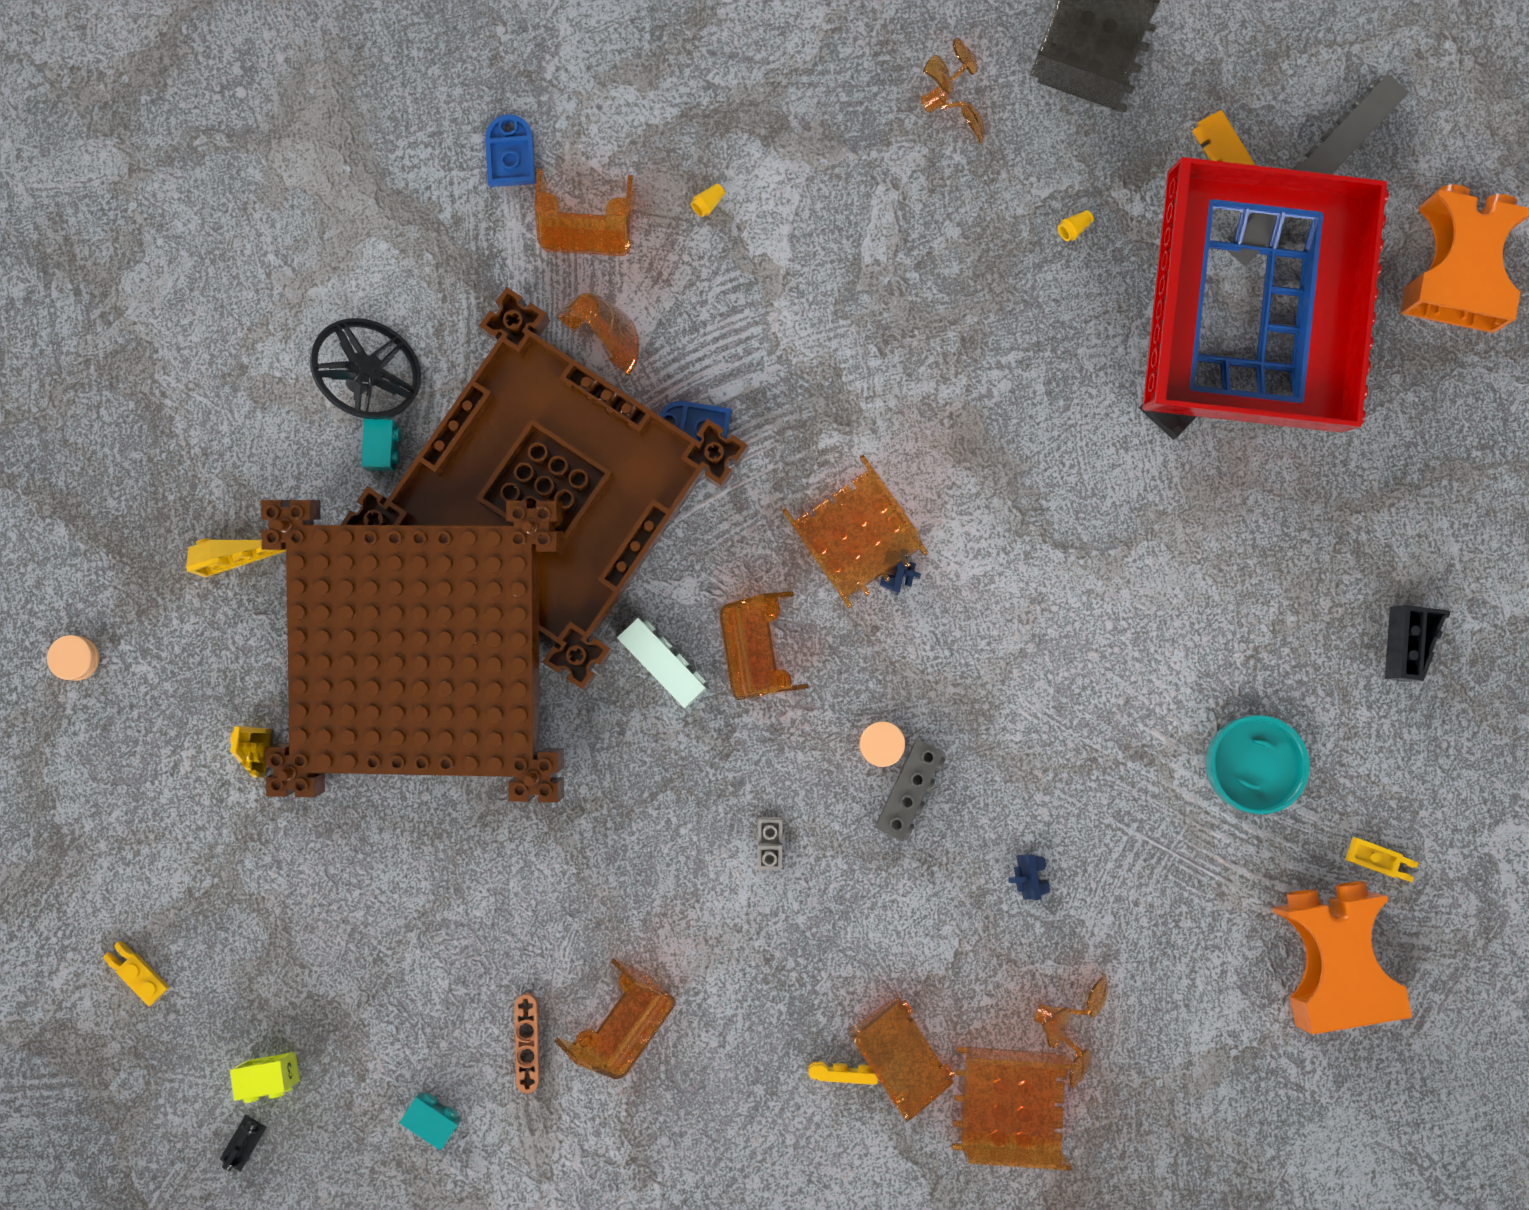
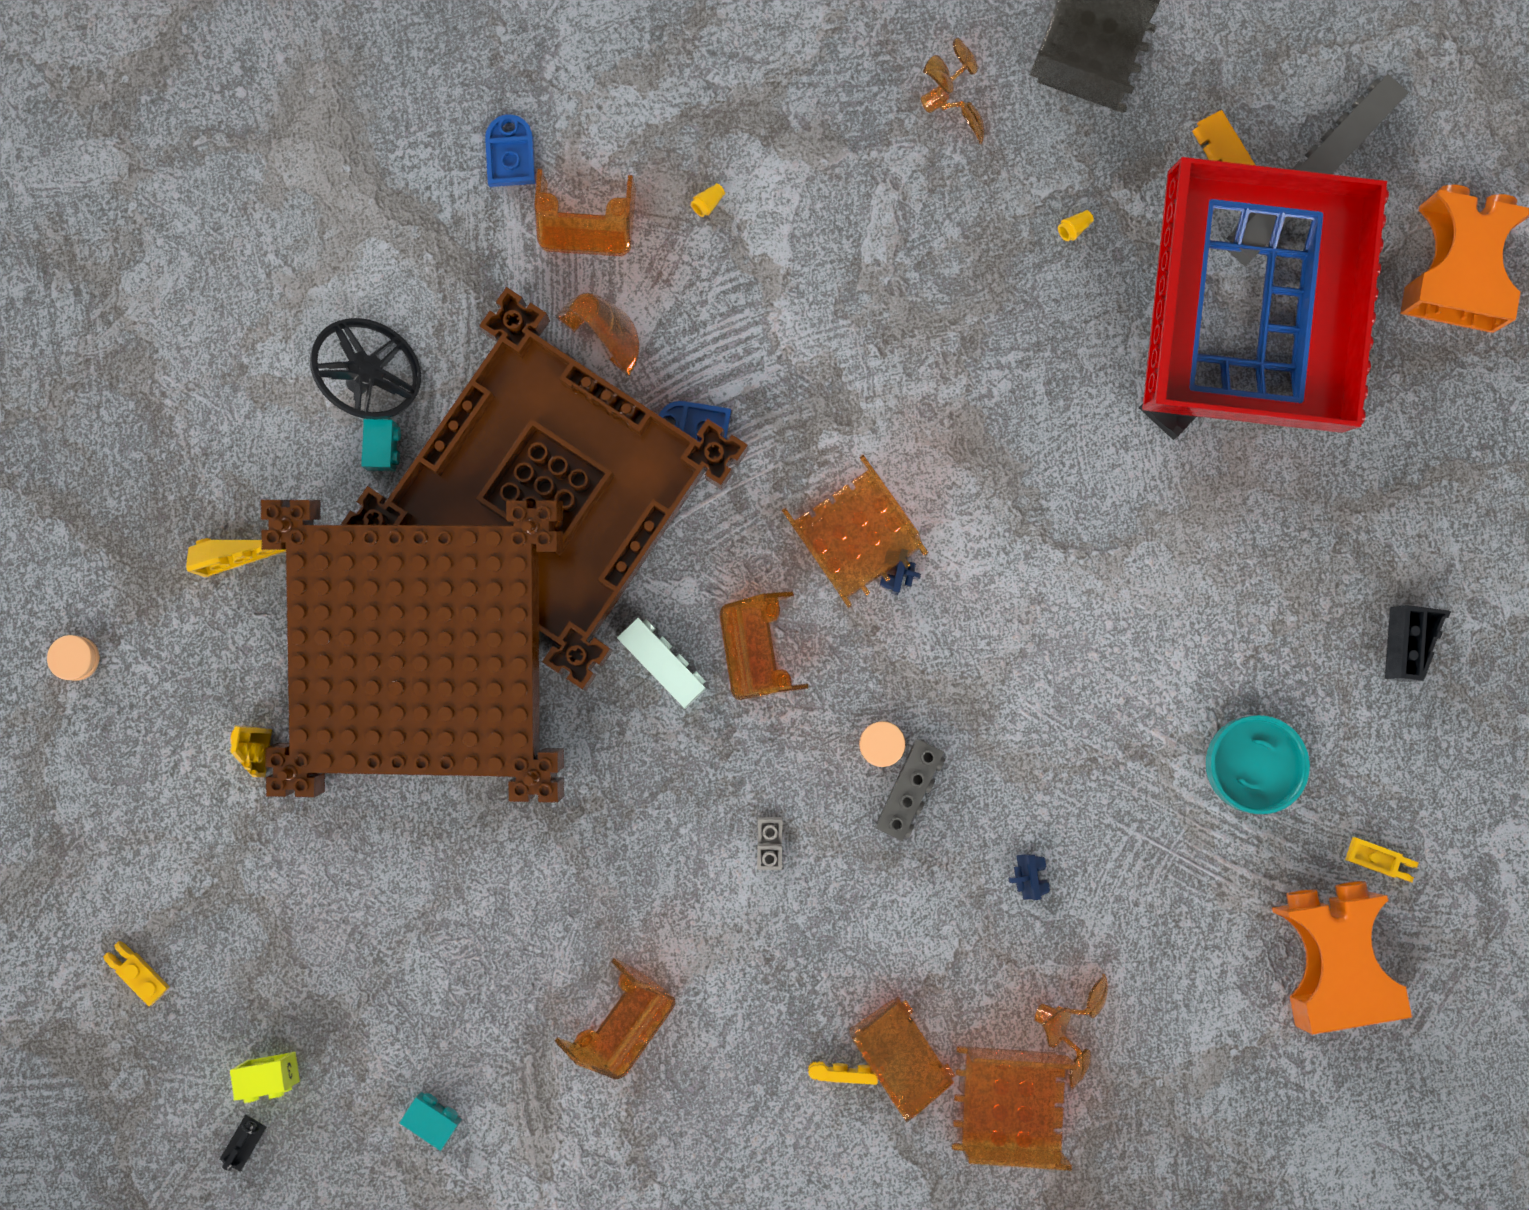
(523, 1042): nougat beam -> none

